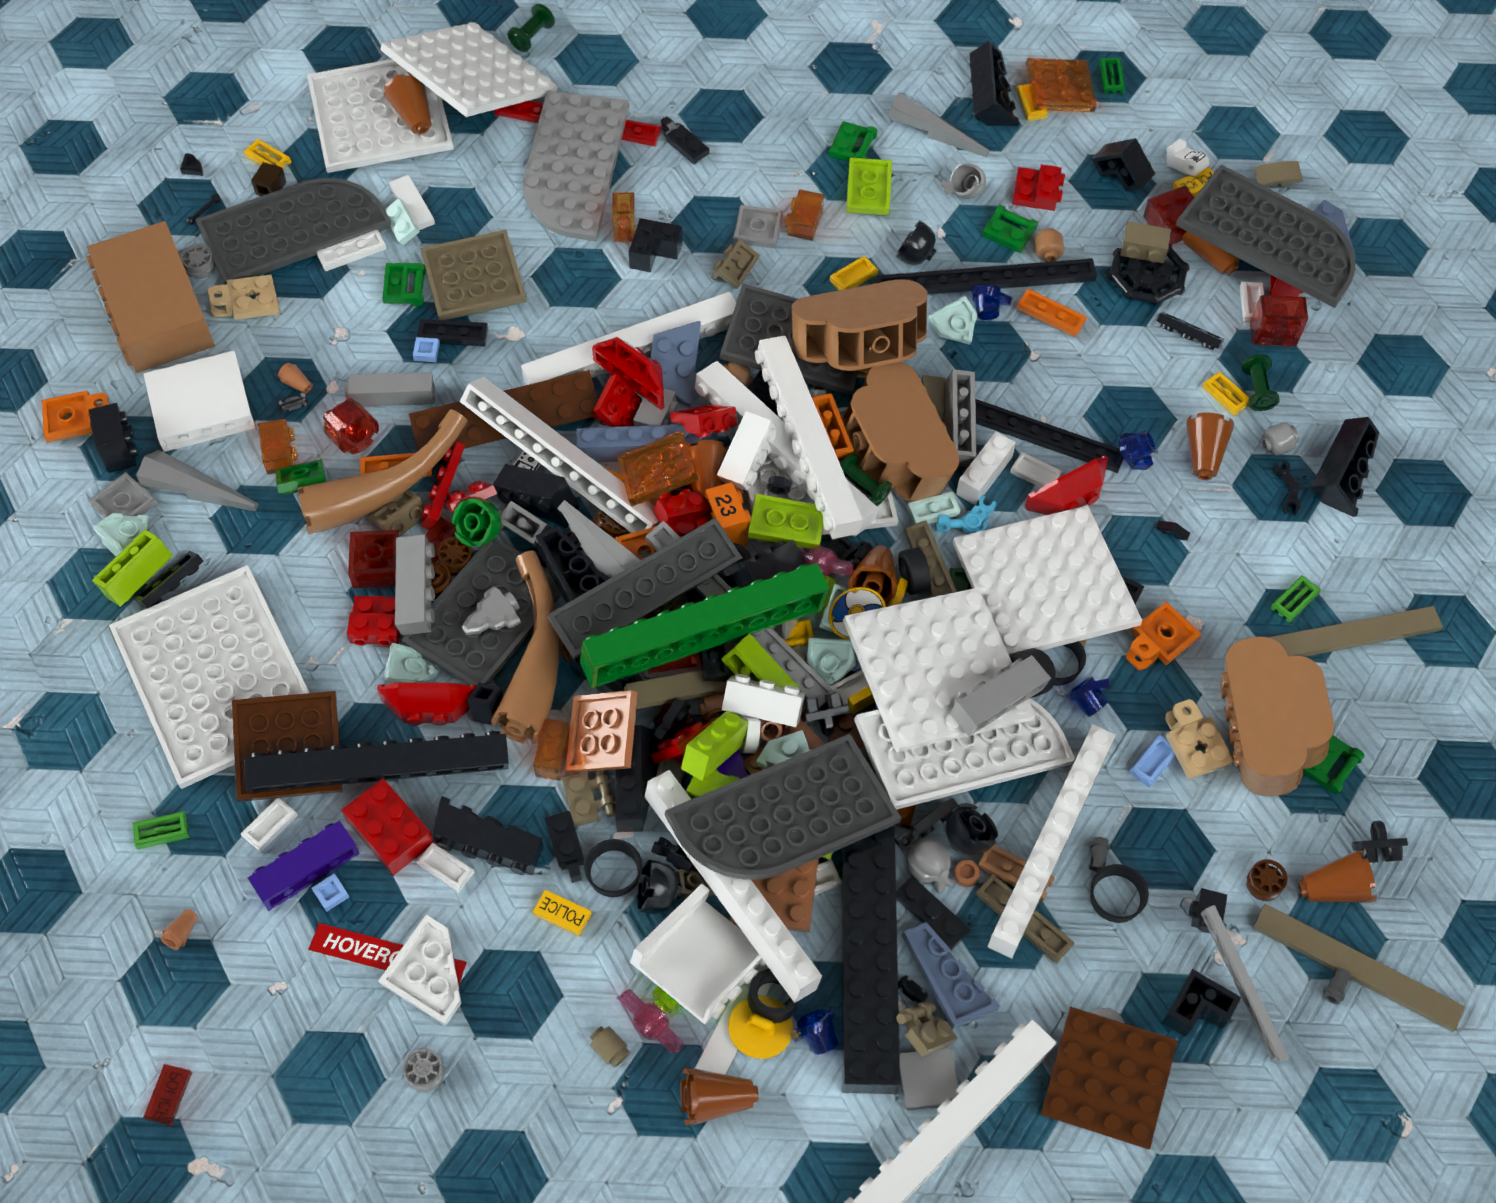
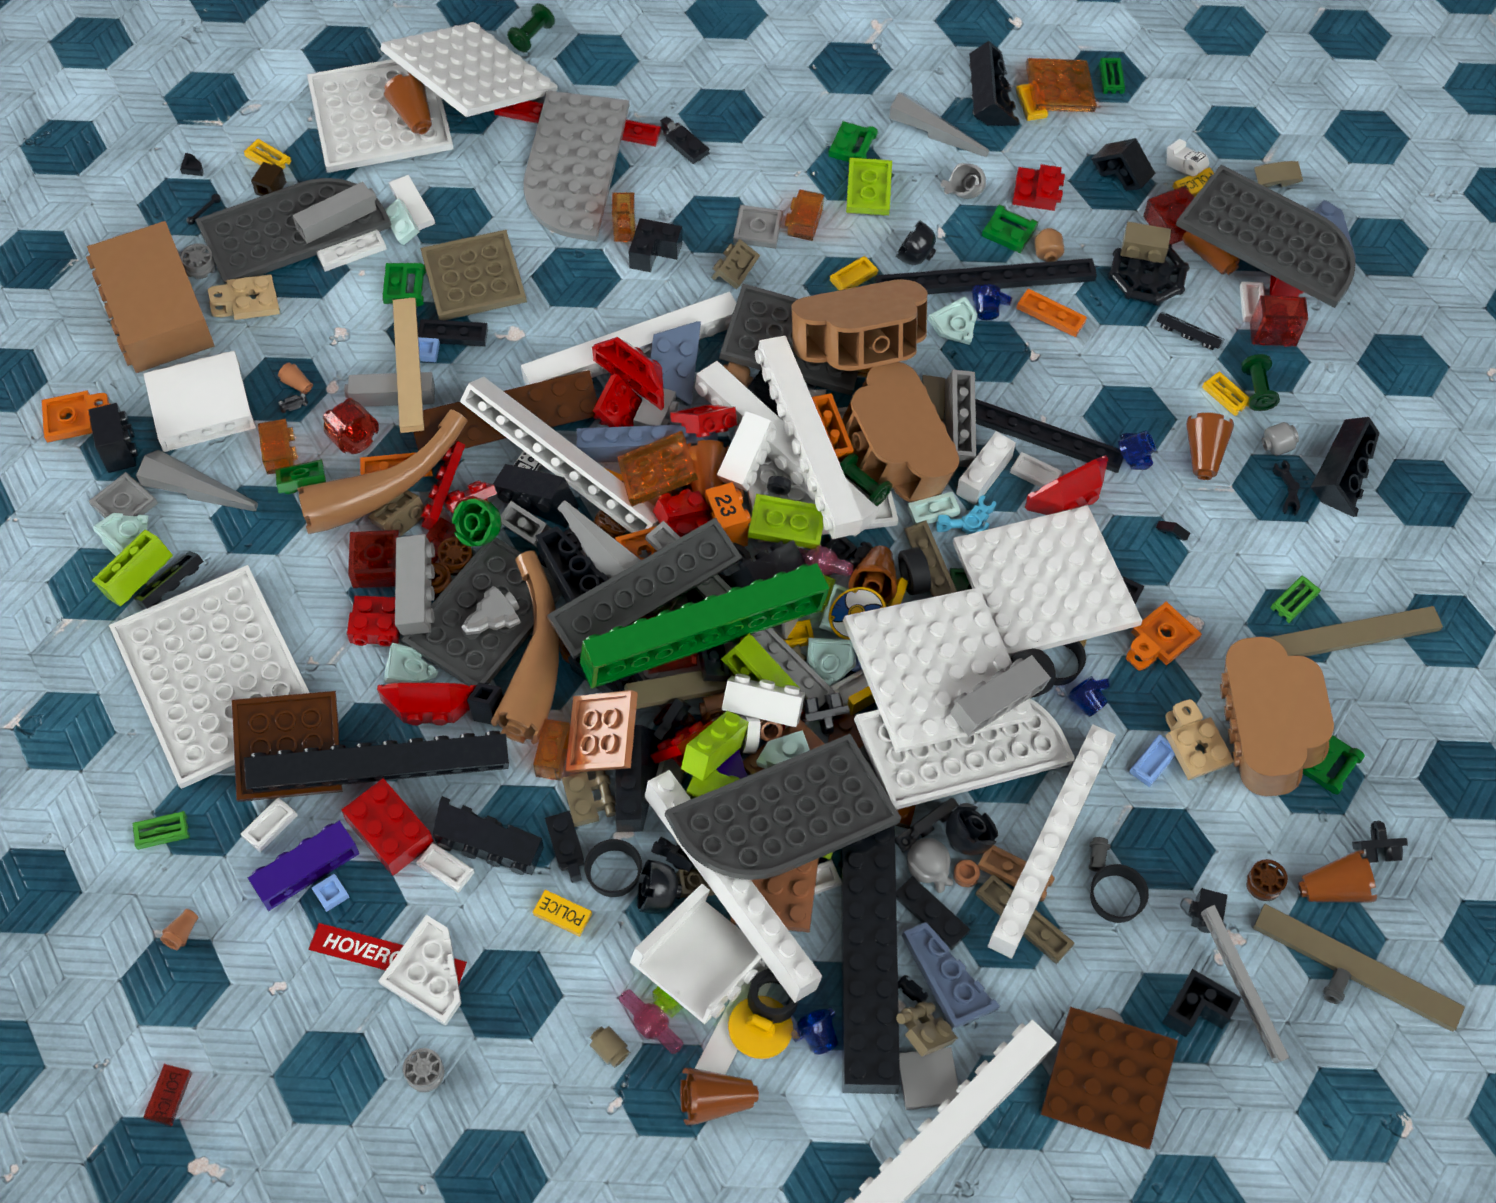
(335, 212): none -> light grey brick
(408, 366): none -> tan tile

